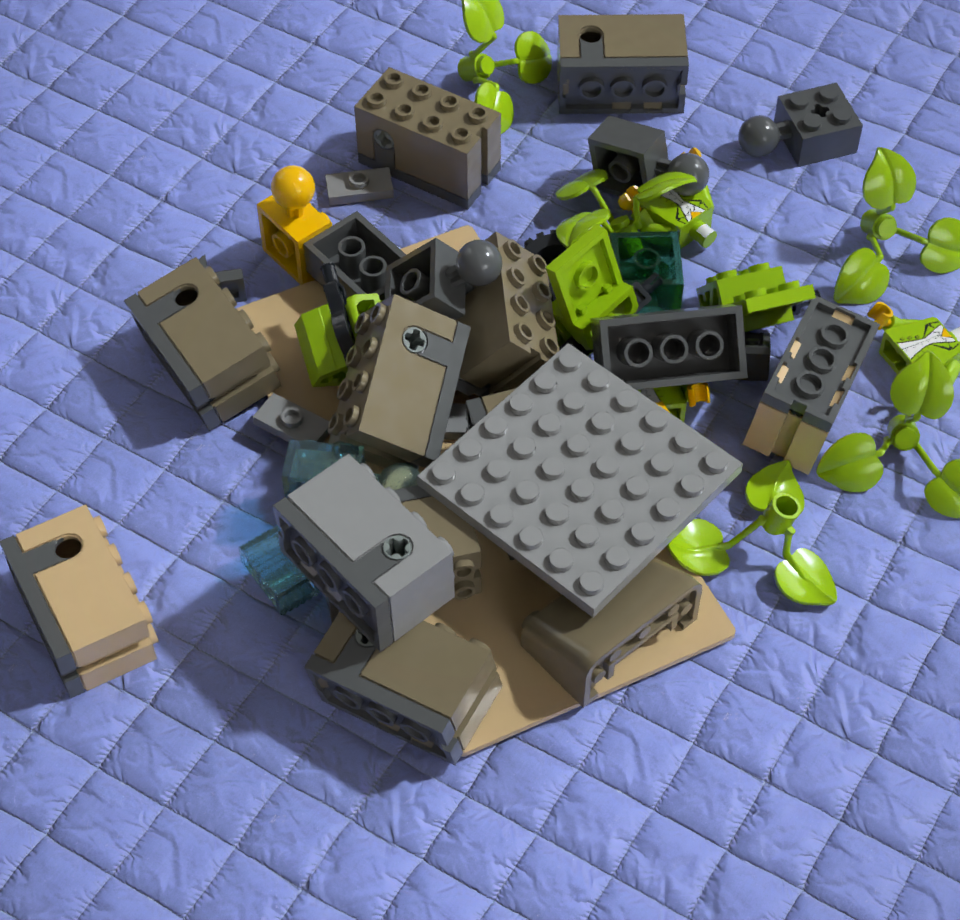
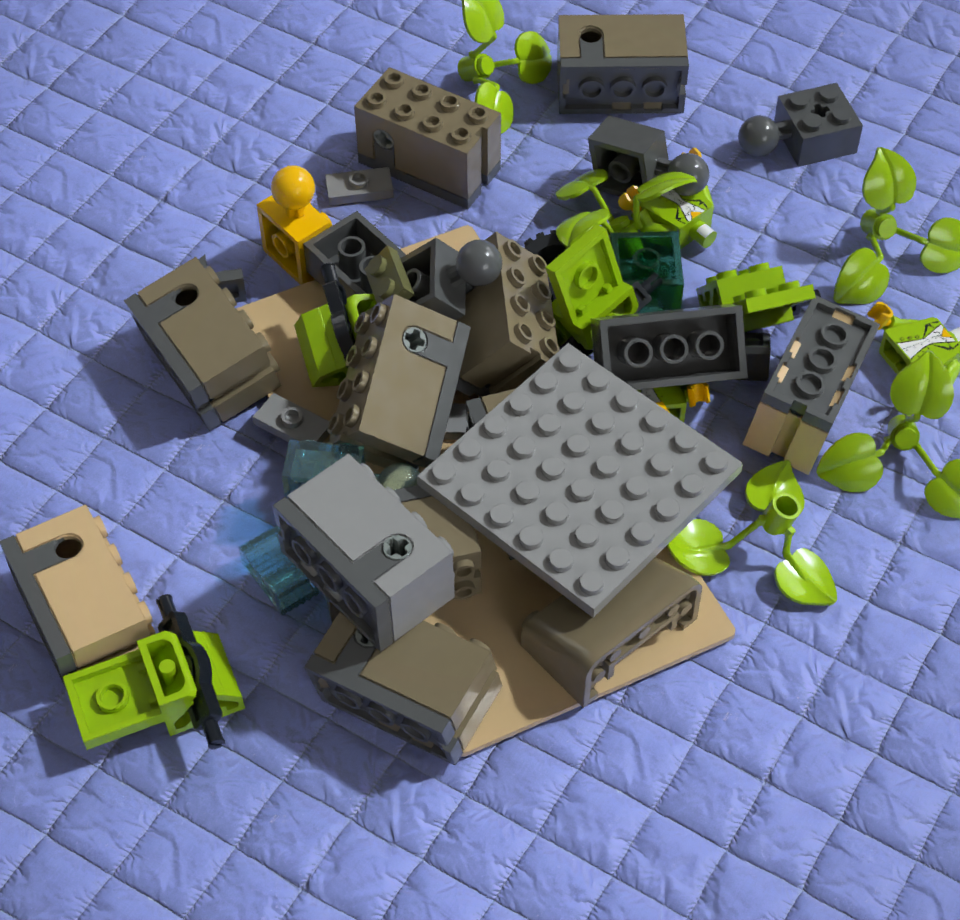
(170, 679): none -> lime piece
(388, 275): none -> olive plate

